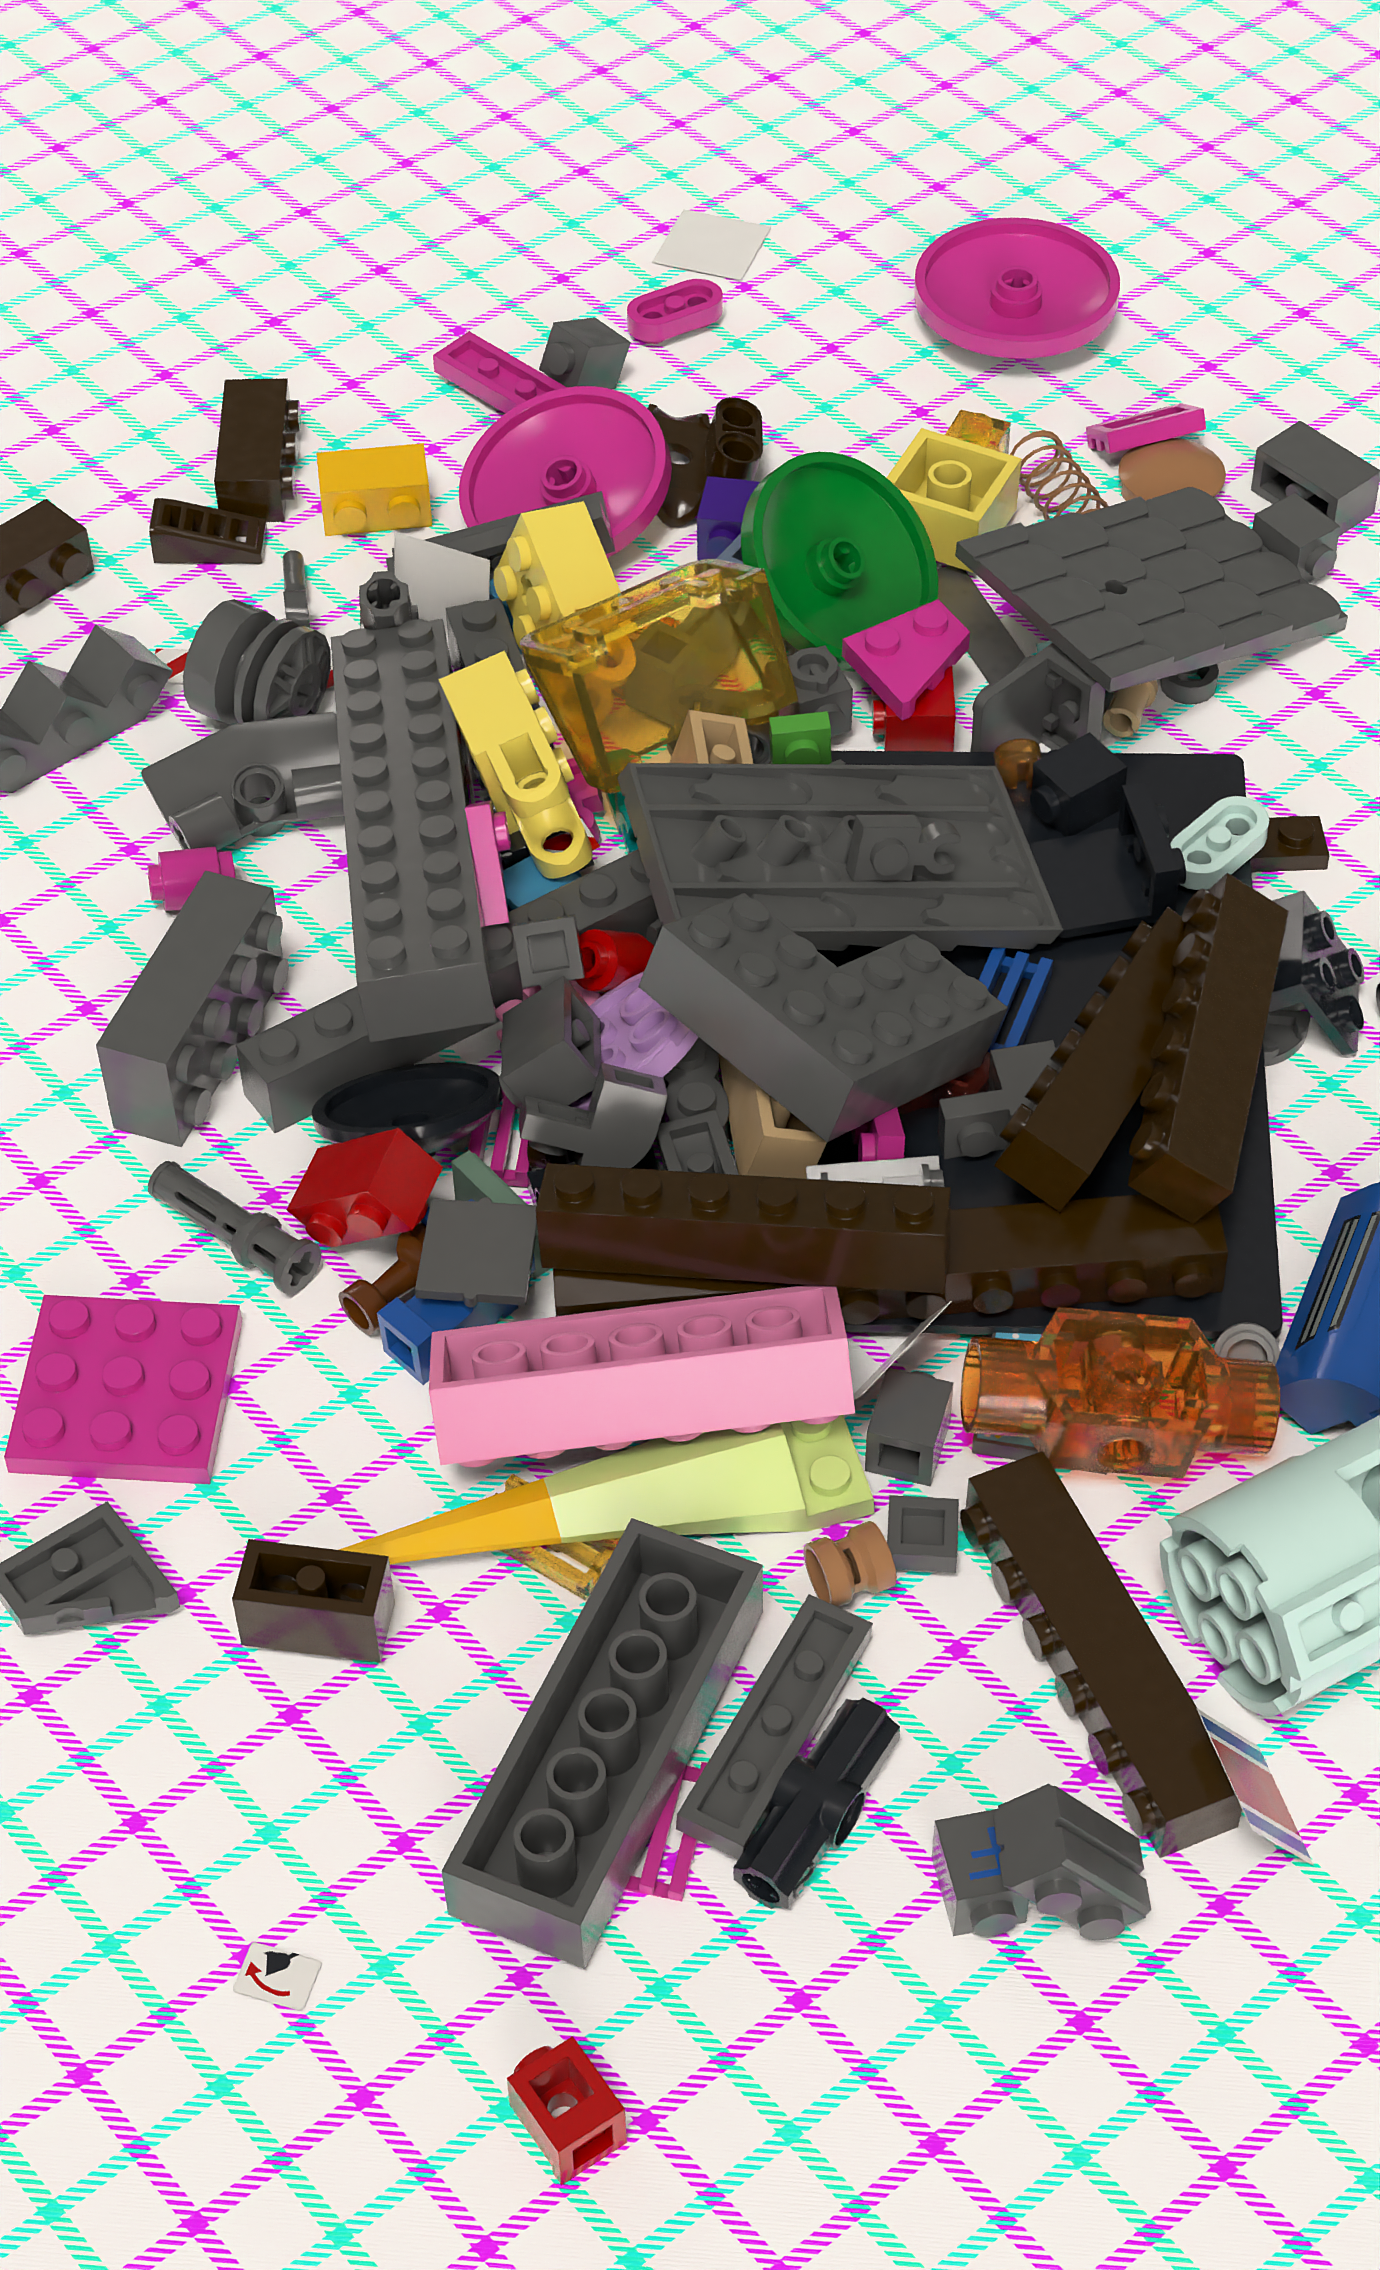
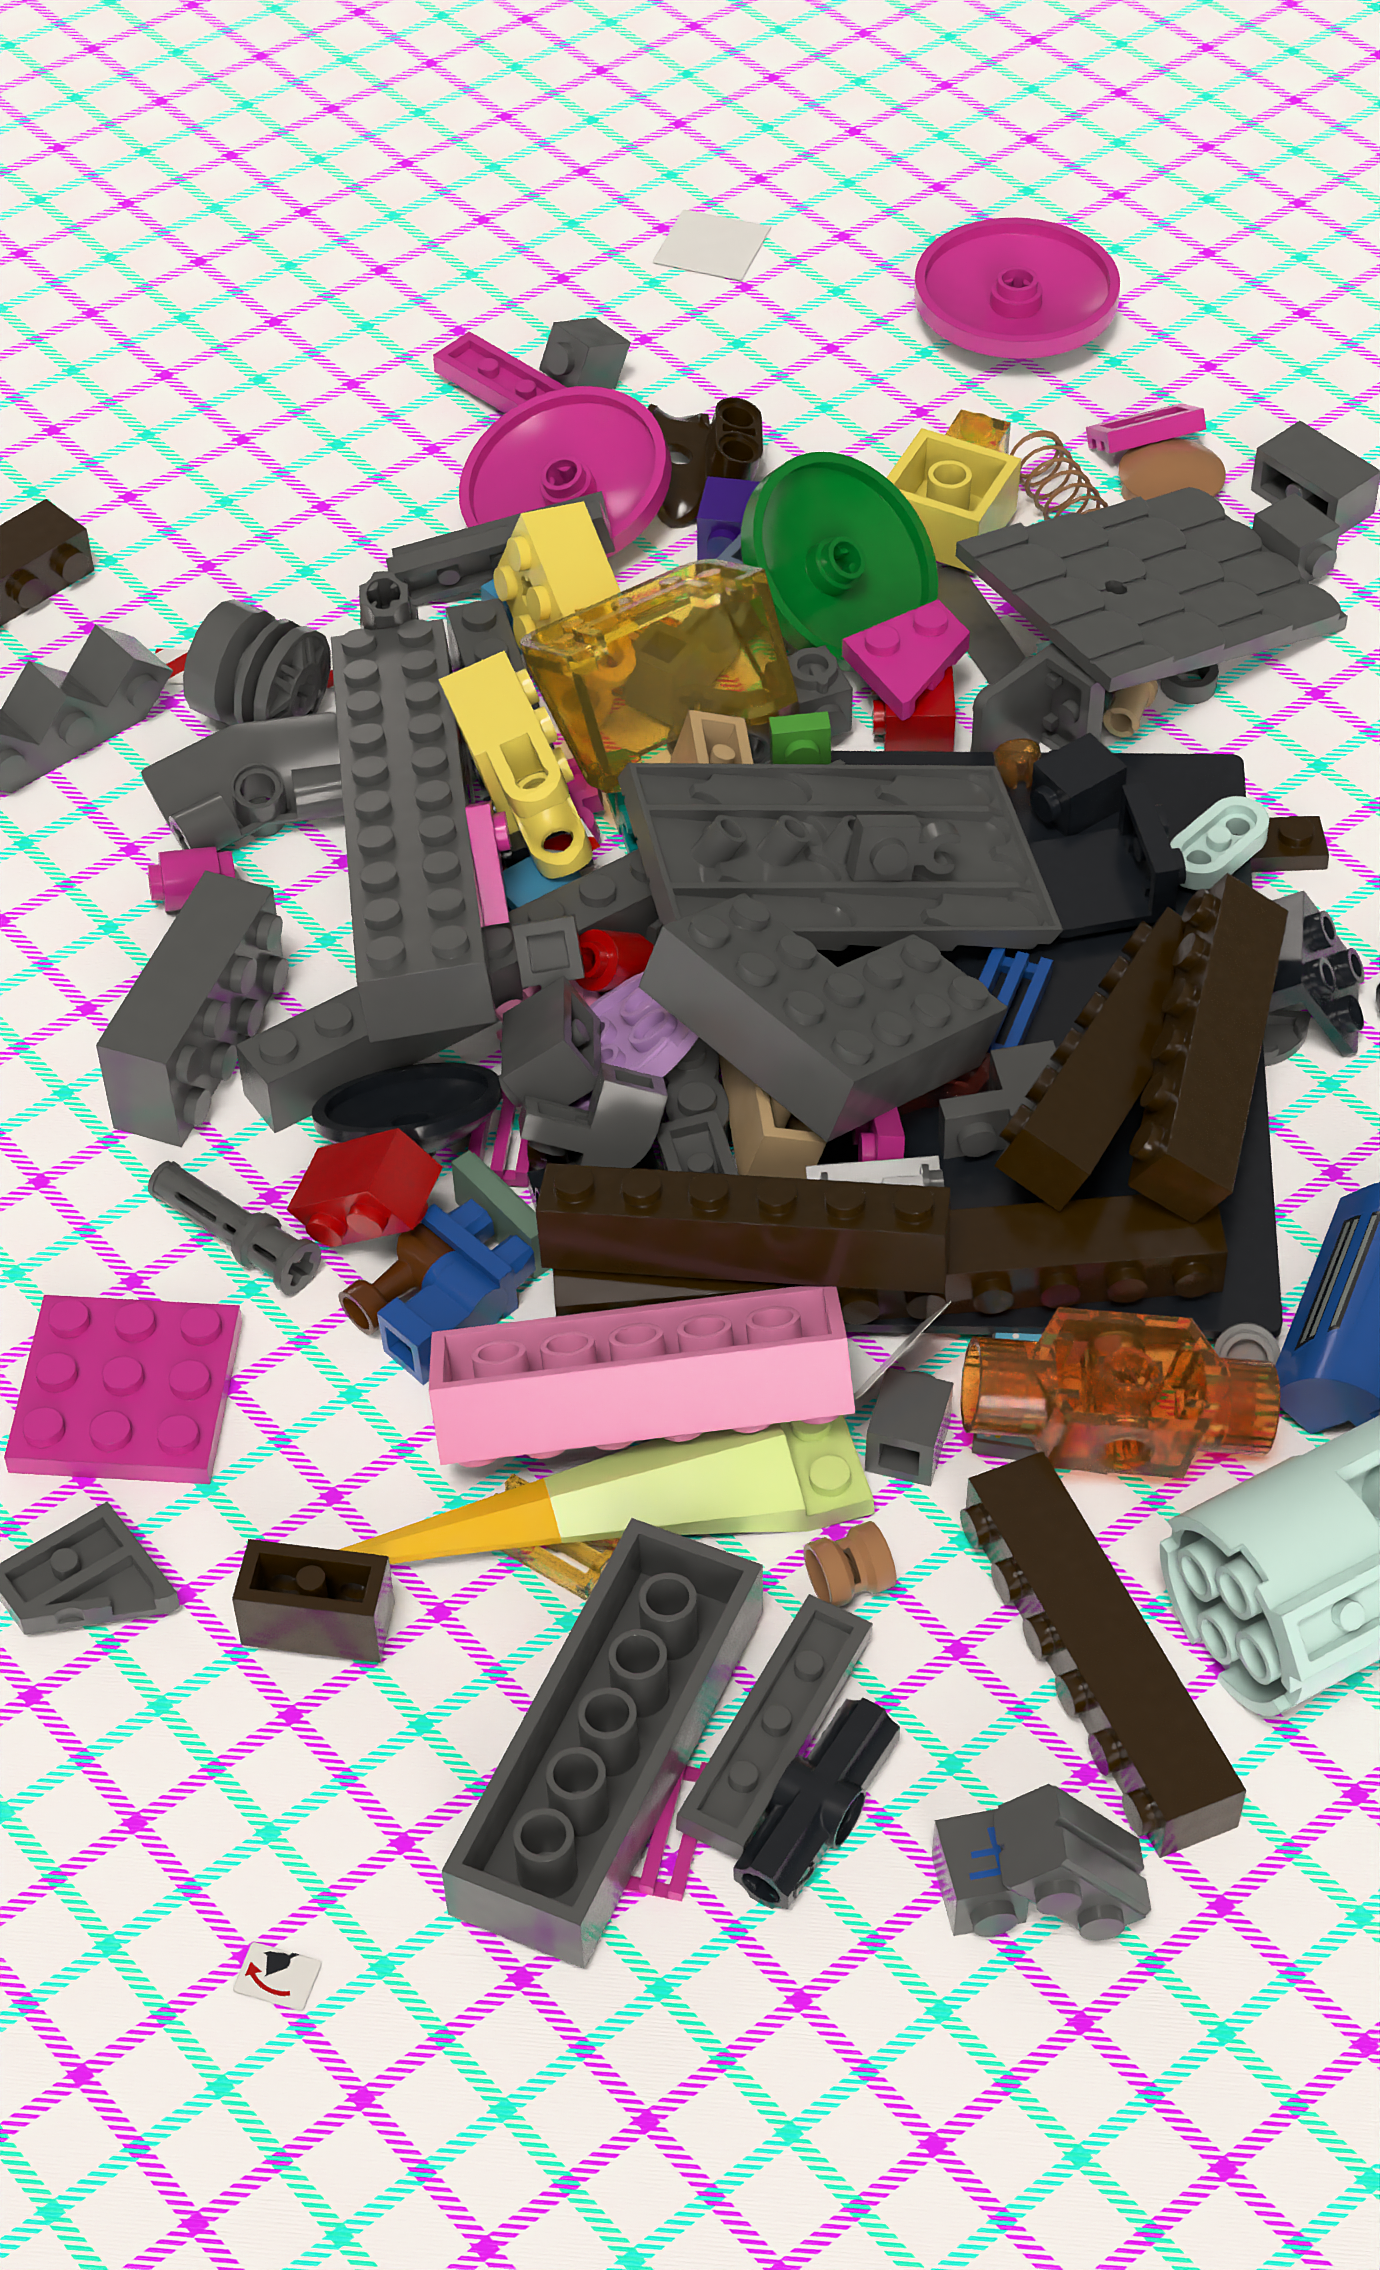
(195, 532): dark brown slope -> none
(257, 448): dark brown brick -> none
(295, 588): dark grey piece -> none
(374, 489): yellow brick -> none
(439, 576): white sticker -> none
(477, 1252): dark grey piece -> none
(567, 2078): red brick -> none
(674, 310): dark pink plate -> none
(923, 1533): dark grey plate -> none
(1255, 1787): sticker -> none

